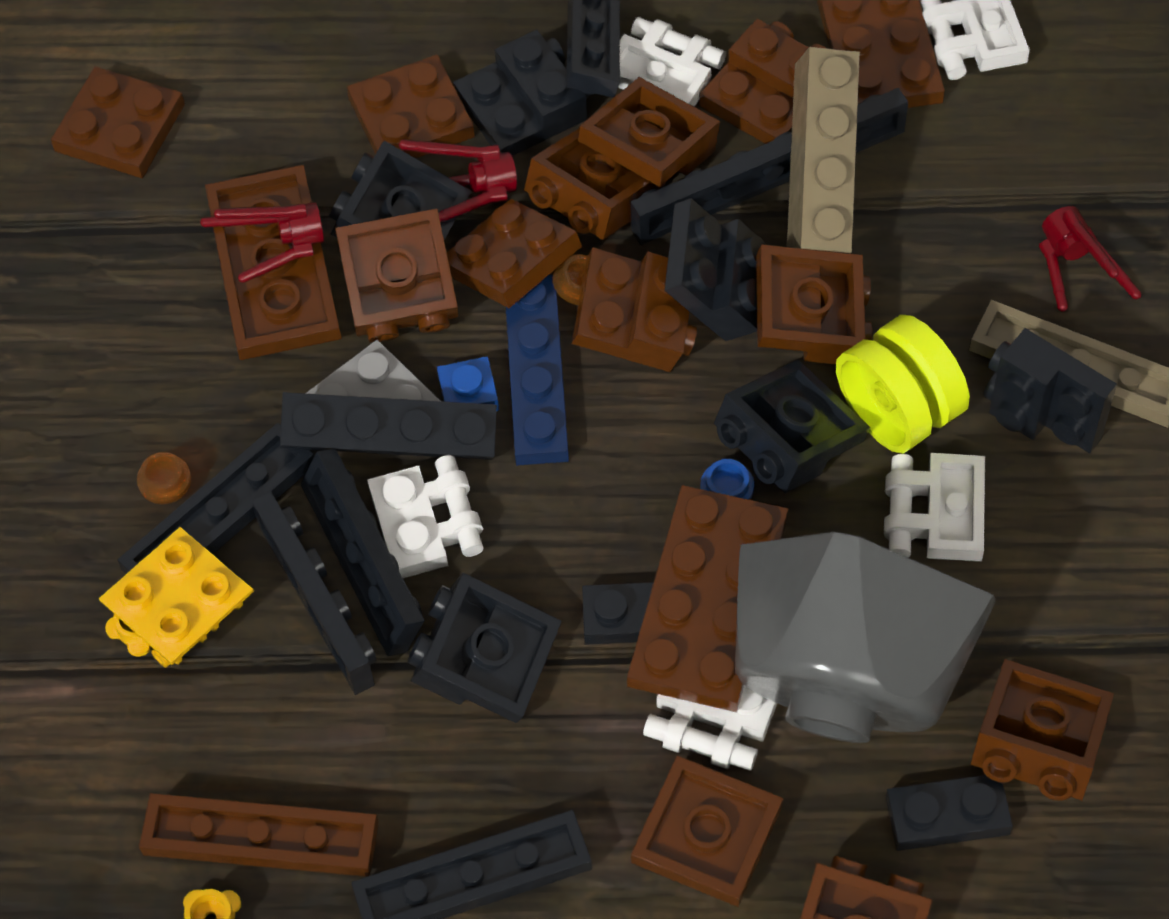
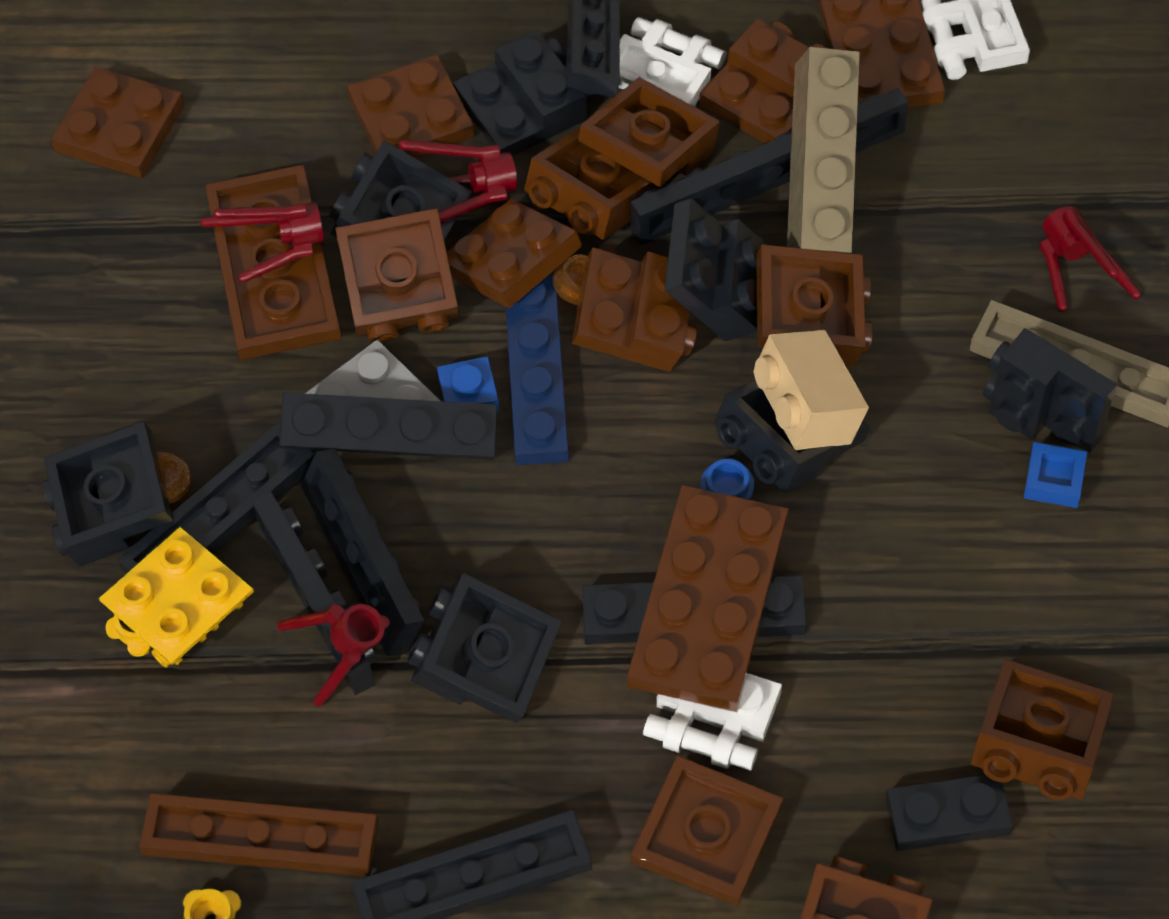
(105, 493): none -> black plate
(351, 634): none -> dark red plant
(408, 521): white plate -> none
(810, 389): none -> tan brick
(852, 634): dark grey piece -> none
(902, 383): neon yellow wheel -> none
(954, 506): white plate -> none
(1055, 475): none -> blue plate

